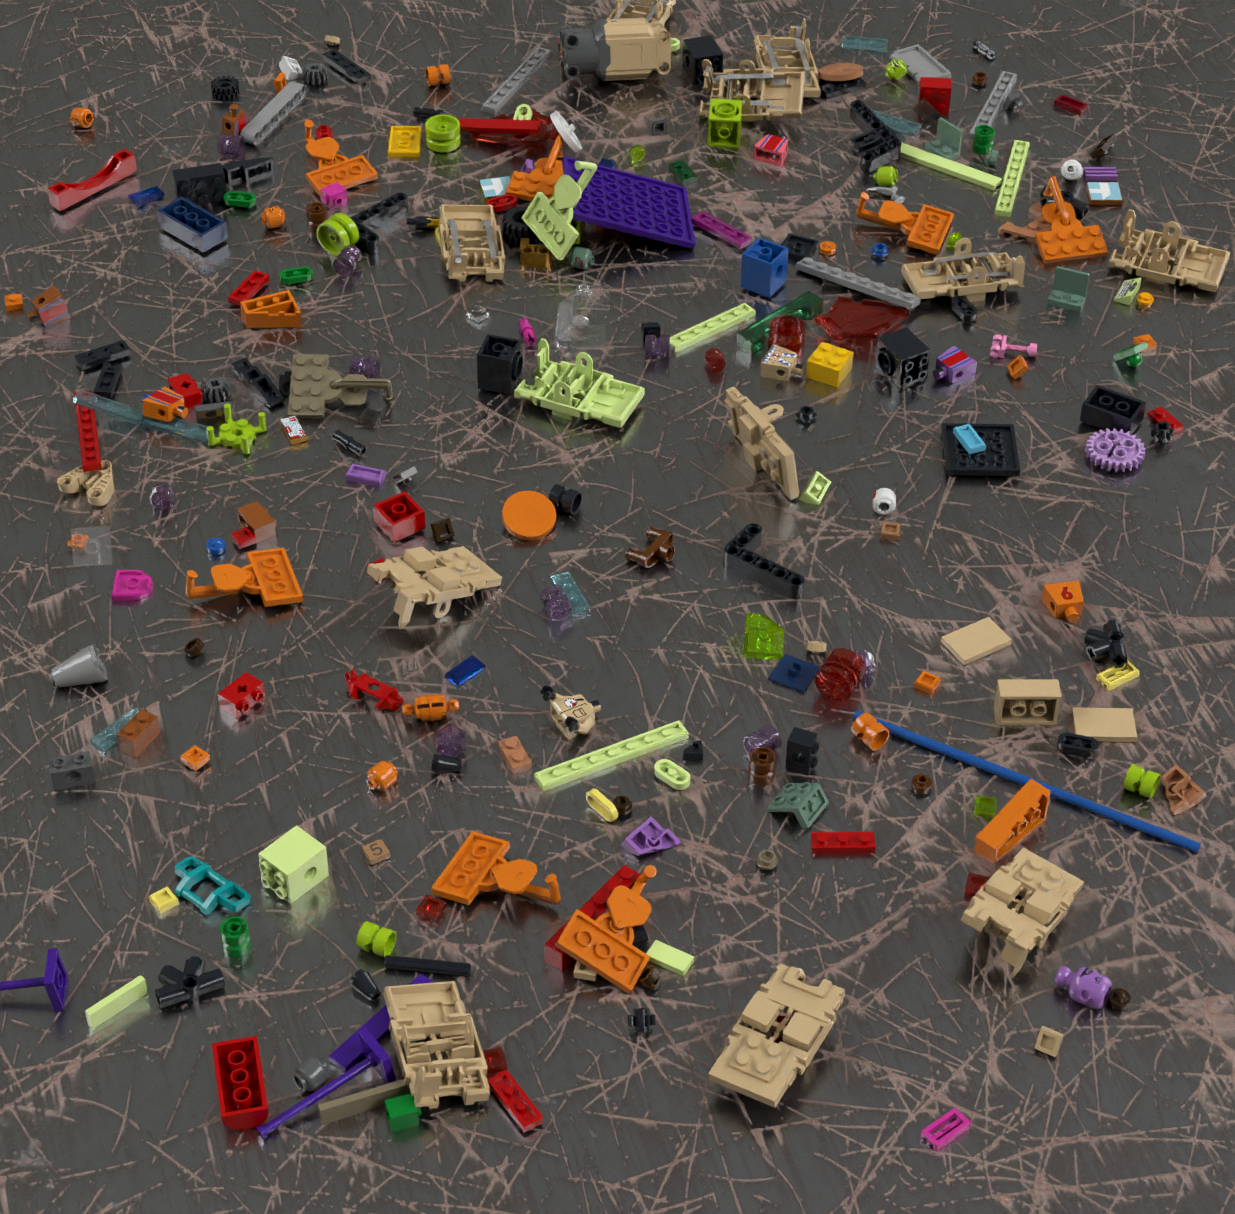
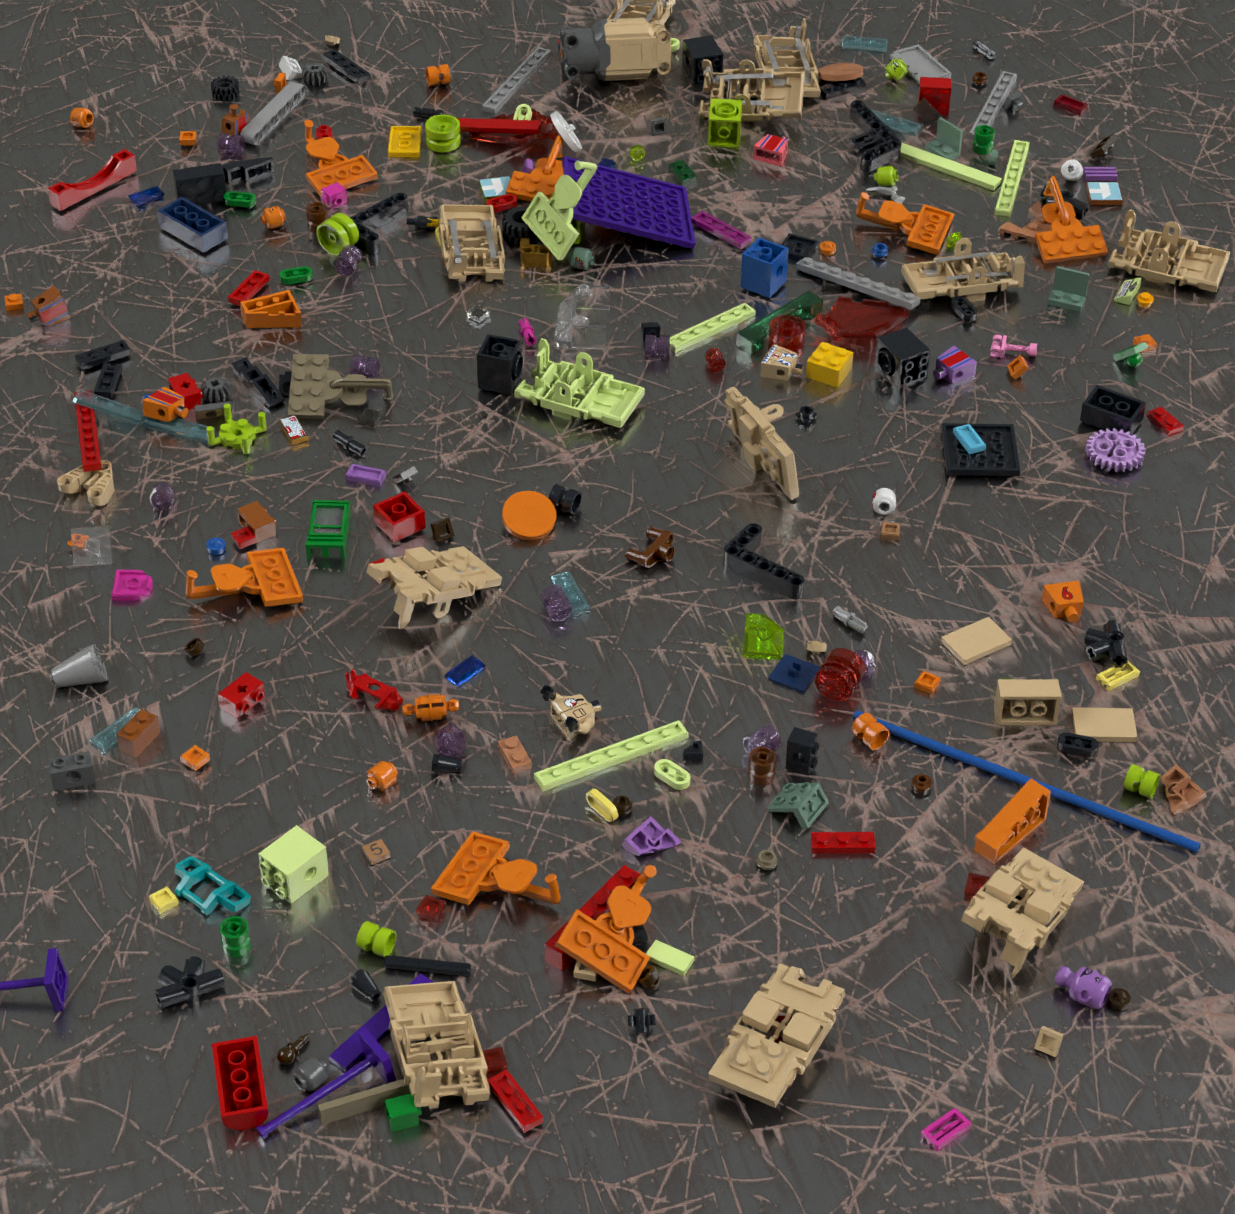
(116, 1002): yellowish green tile -> none
(188, 138): none -> orange plate
(287, 1054): none -> dark brown bar
(328, 527): none -> green door
(815, 489): yellowish green slope -> none
(849, 619): none -> light grey axle
(985, 806): clear neon green tile -> none
(1162, 432): black gear -> none

